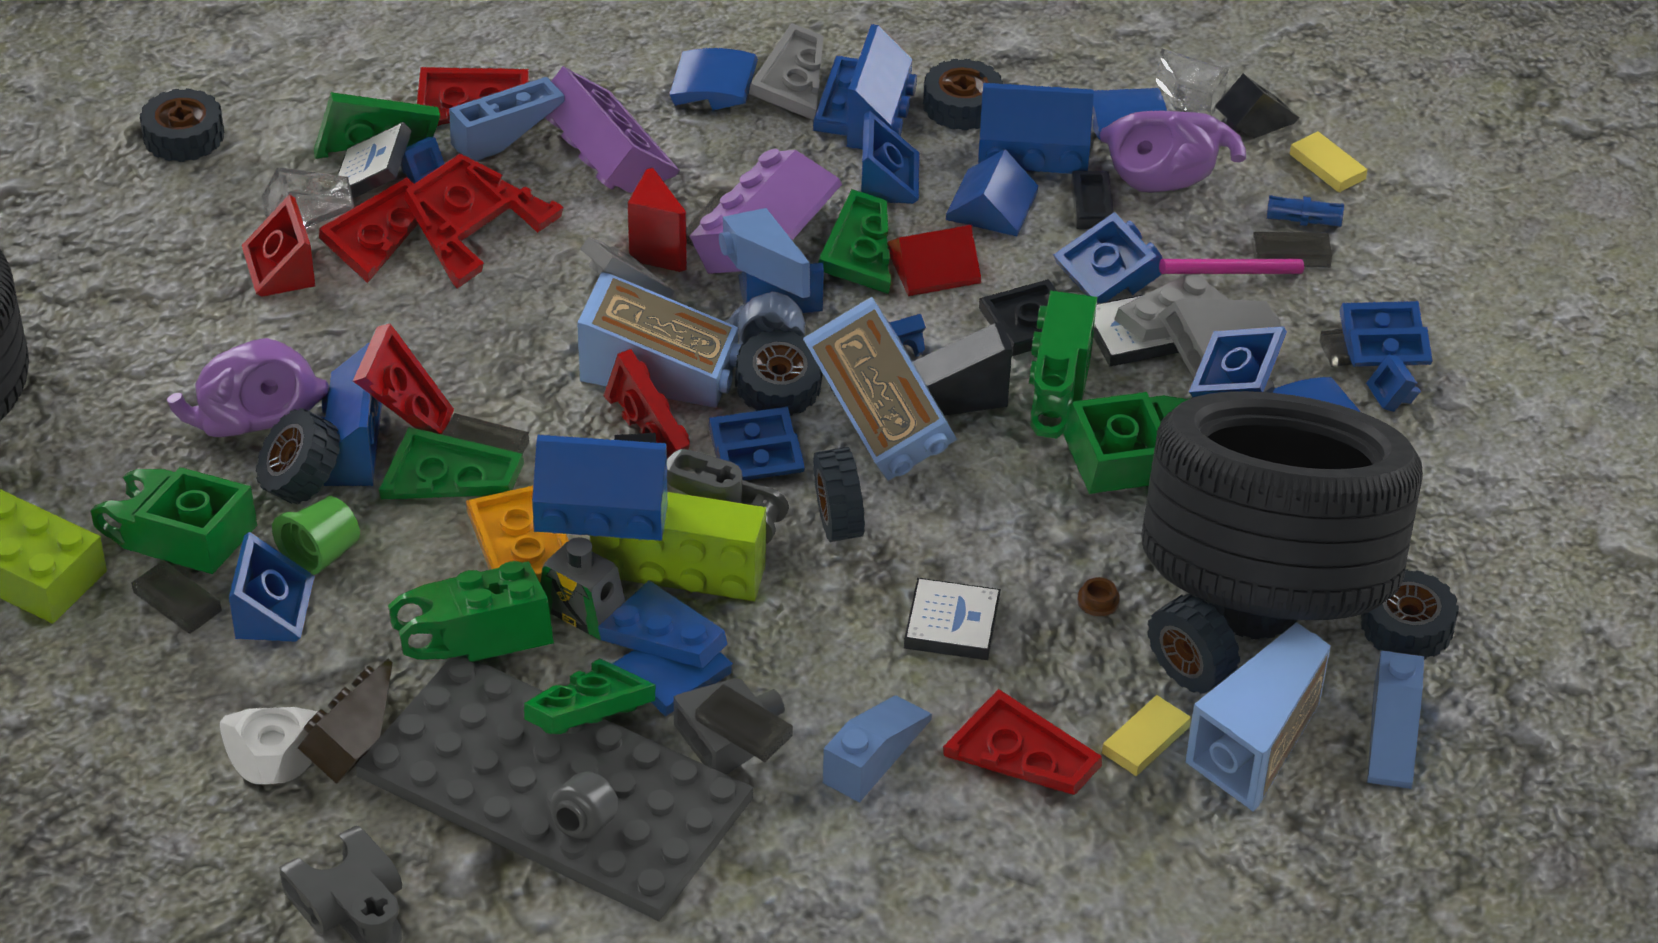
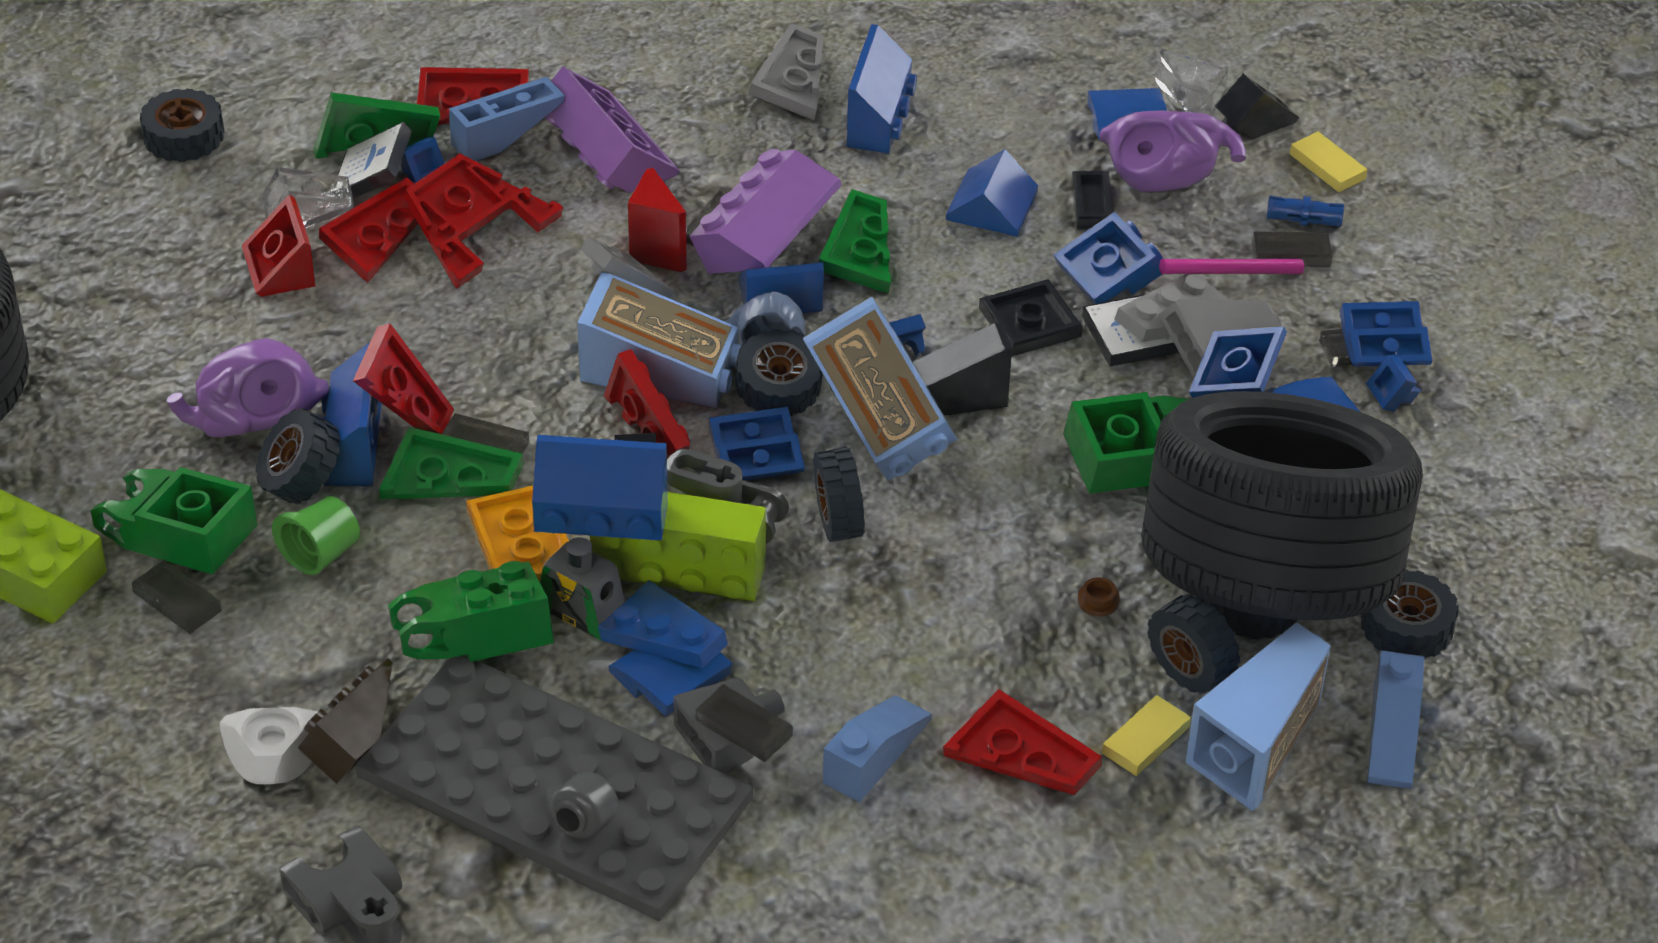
(268, 593): blue slope -> none
(588, 698): green wing -> none
(713, 75): blue slope -> none
(765, 250): medium blue slope -> none
(833, 106): blue tile -> none
(888, 163): blue slope -> none
(936, 260): red slope -> none
(952, 619): white tile -> none
(955, 92): black wheel -> none
(1037, 126): blue slope -> none
(1062, 358): green brick -> none

